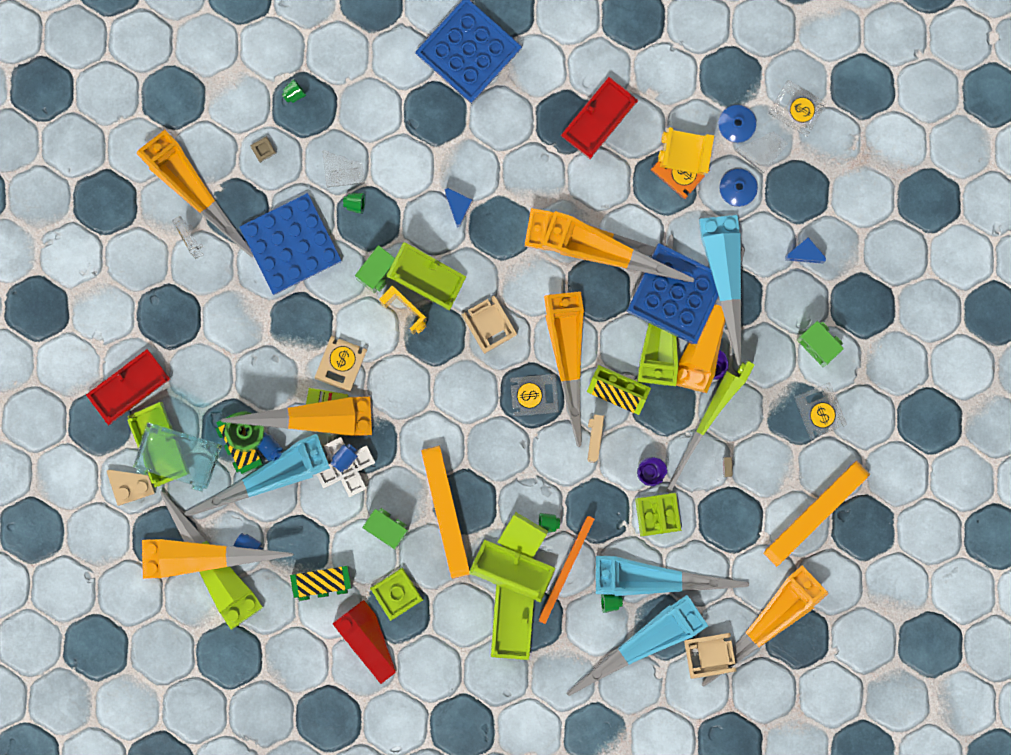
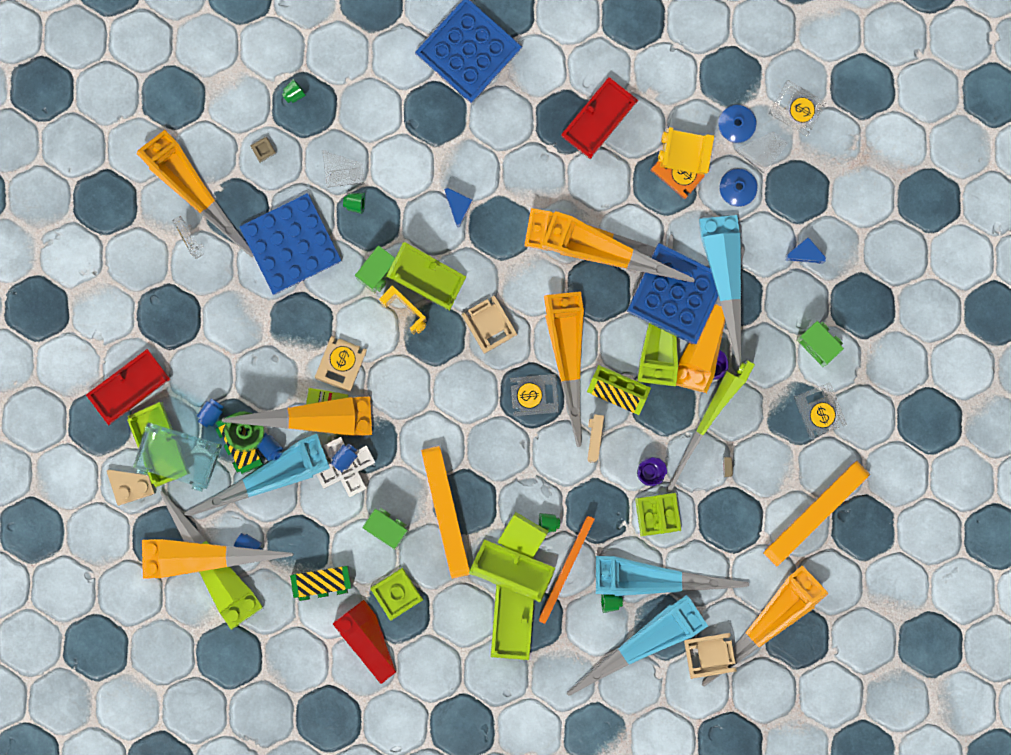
(210, 413): none -> blue brick

